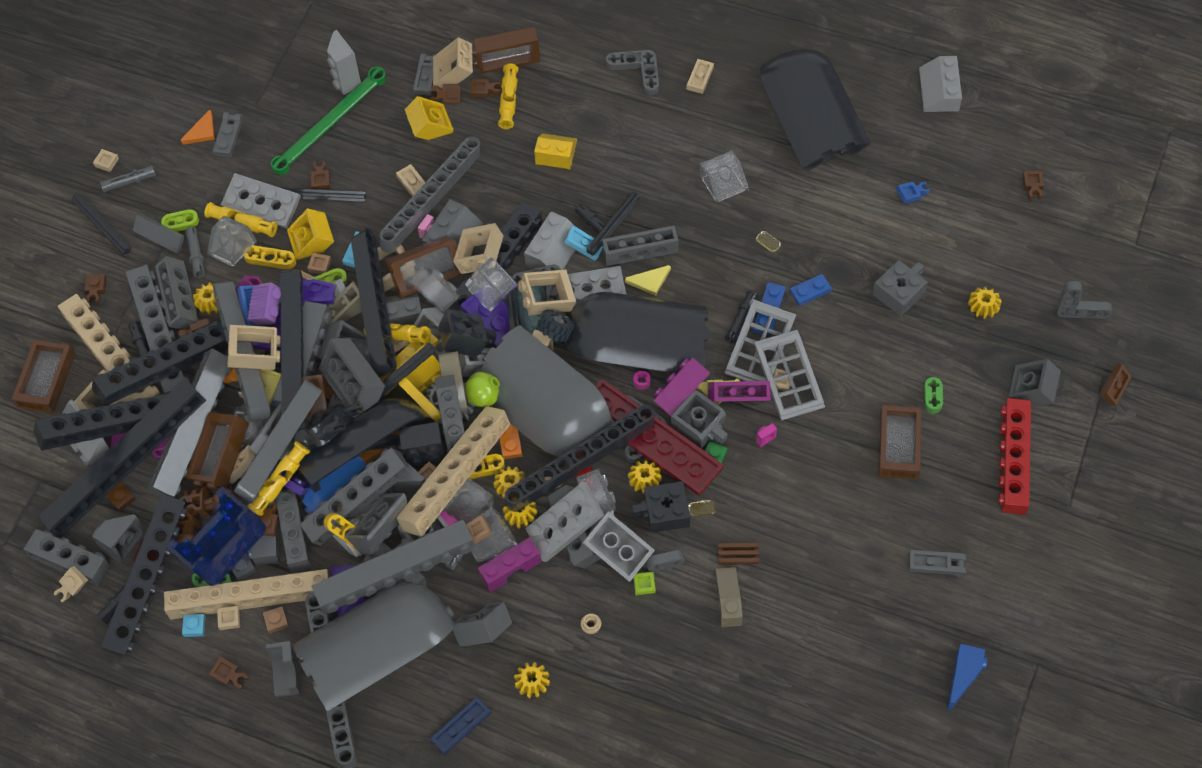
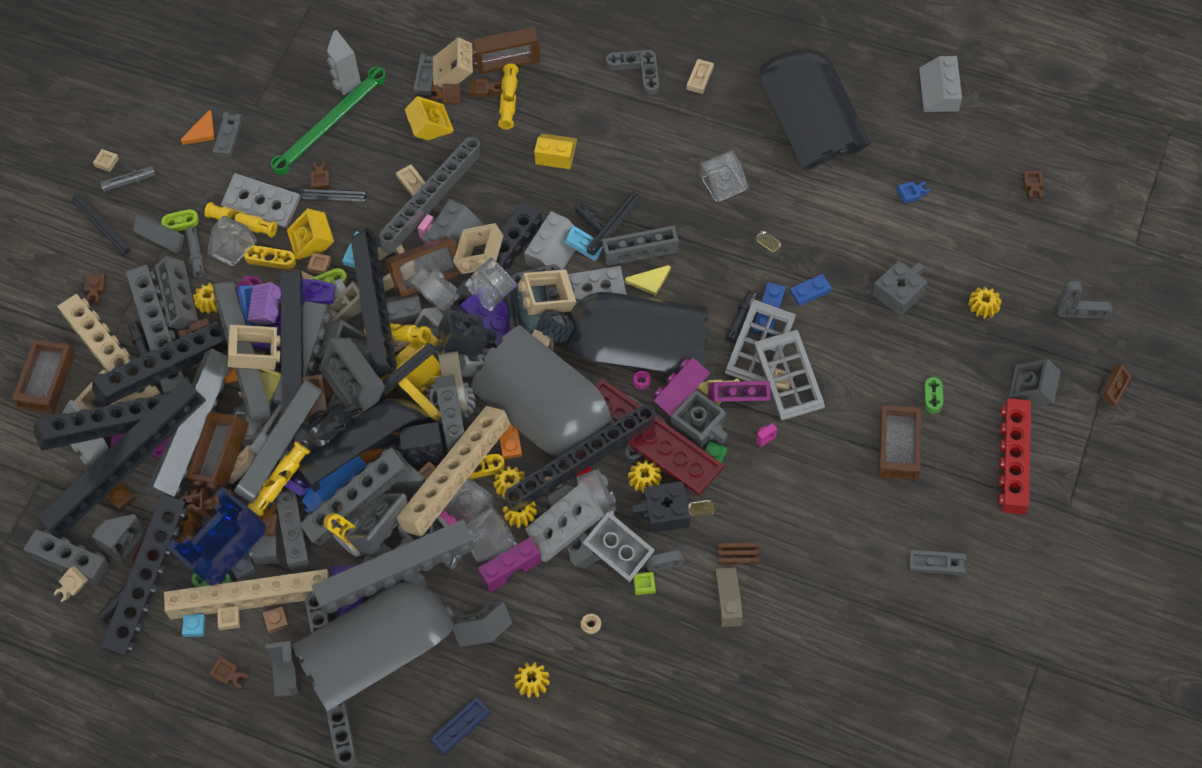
(479, 529): medium nougat plate -> none
(482, 389): lime plant -> none
(967, 668): blue slope -> none

